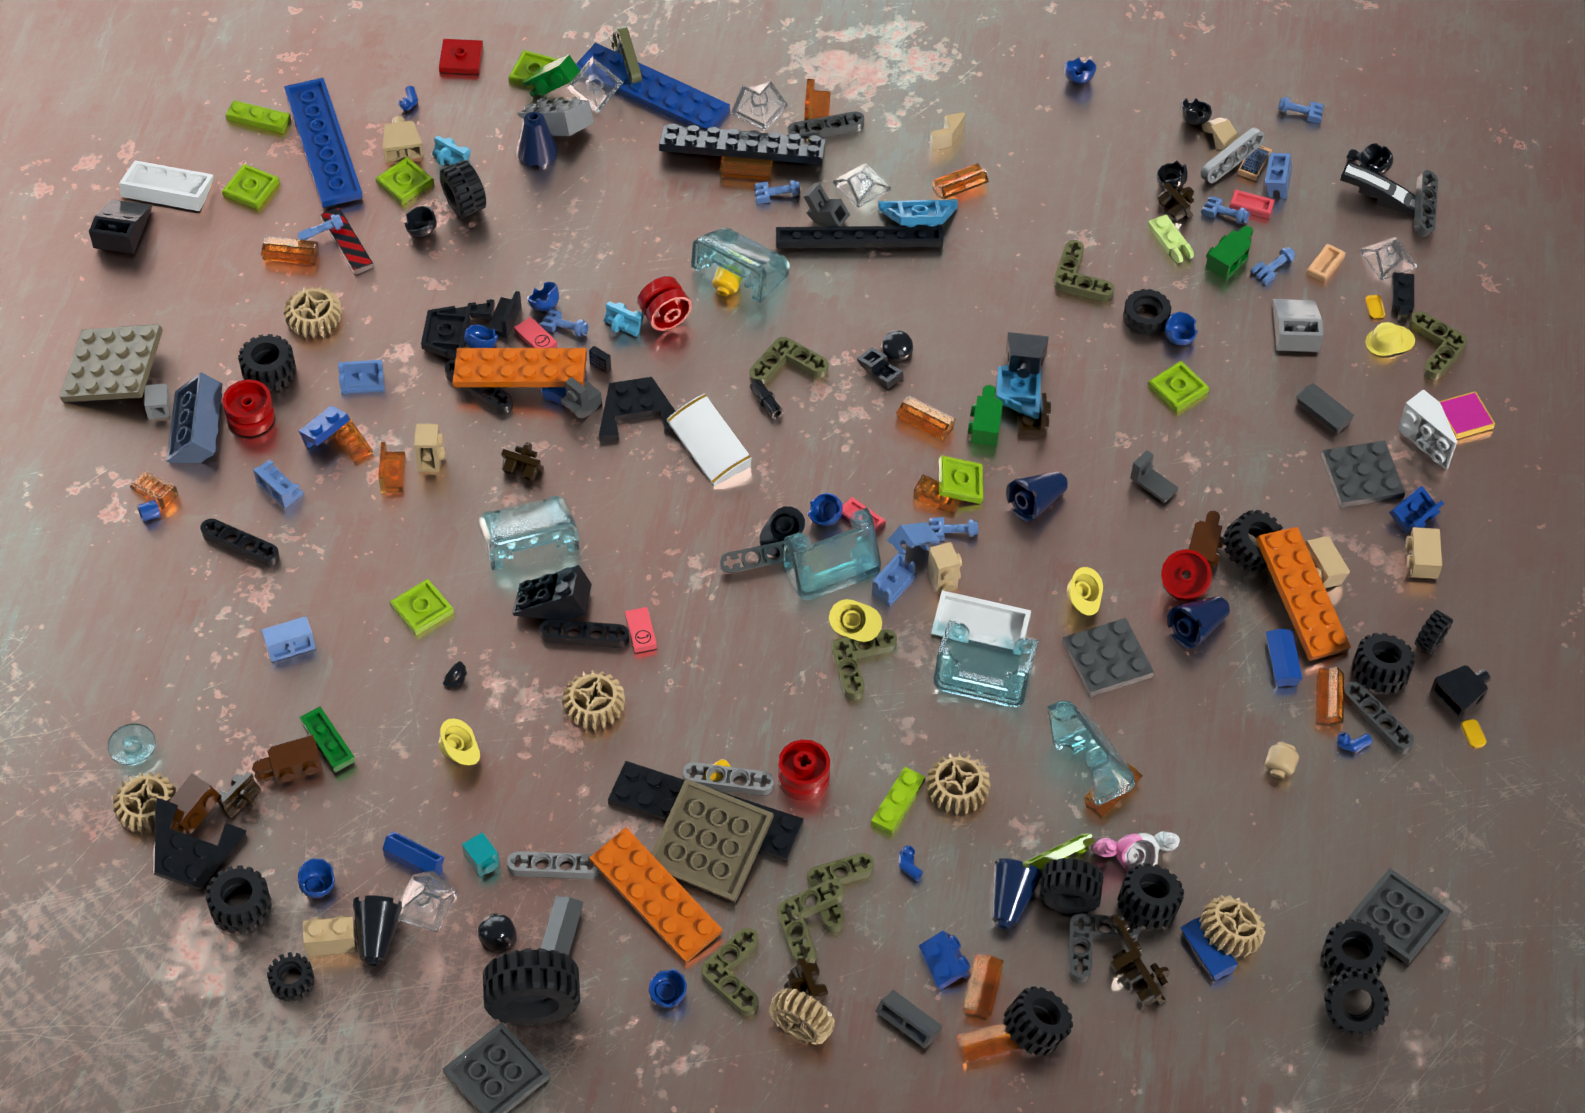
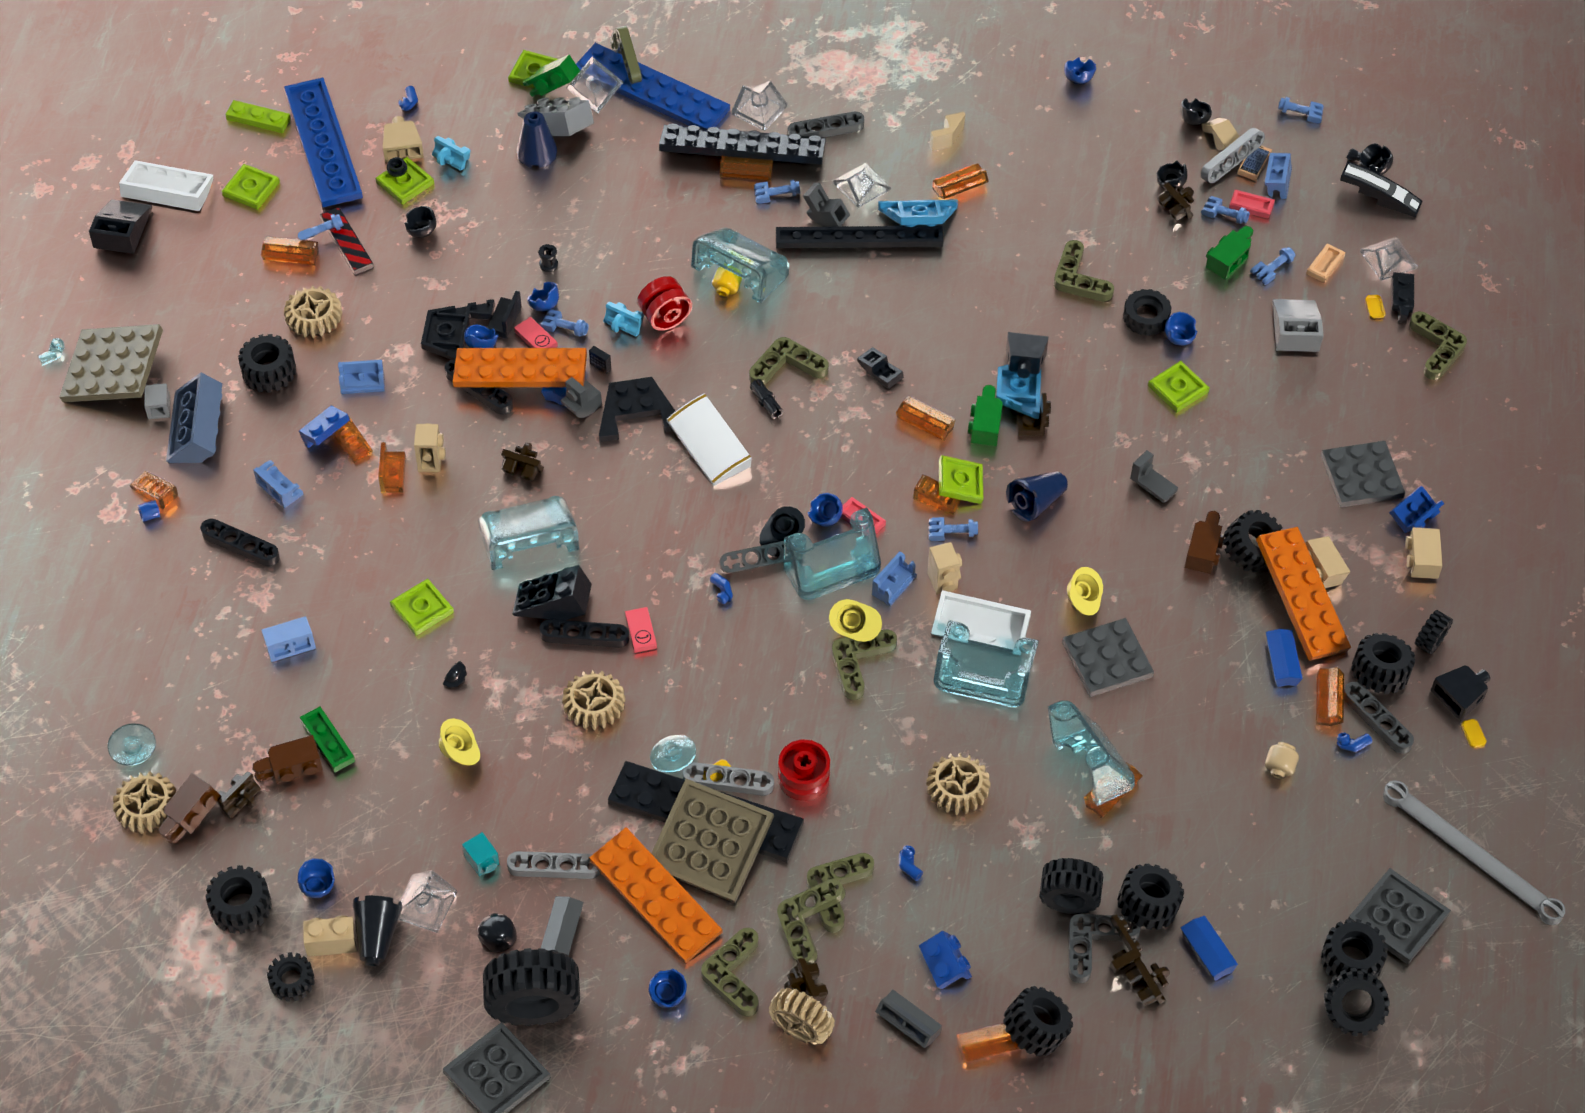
(55, 351): none -> clear light blue arm
(184, 857): black wing -> none
(248, 407): red wheel -> none
(396, 167): none -> black plate
(412, 854): blue piece -> none
(460, 56): red plate -> none
(463, 188): black tyre -> none
(546, 259): none -> black bush
(673, 753): none -> clear light blue dish
(725, 588): none -> blue arm
(816, 101): clear orange panel -> none
(897, 345): black hair -> none
(898, 800): lime plate -> none
(913, 535): medium blue hinge -> none
(982, 986): clear orange piece -> none
(1012, 890): dark blue cone -> none
(1076, 845): lime plate -> none
(1141, 844): white hair -> none
(1170, 238): yellowish green hinge -> none
(1193, 587): red wheel -> none
(1197, 620): dark blue cone -> none
(1232, 926): tan gear -> none
(1324, 408): dark grey piece -> none
(1389, 339): light yellow piece -> none
(1428, 428): white slope -> none
(1430, 205): dark grey beam -> none
(1467, 415): dark pink tile -> none
(1474, 852): none -> light grey piece

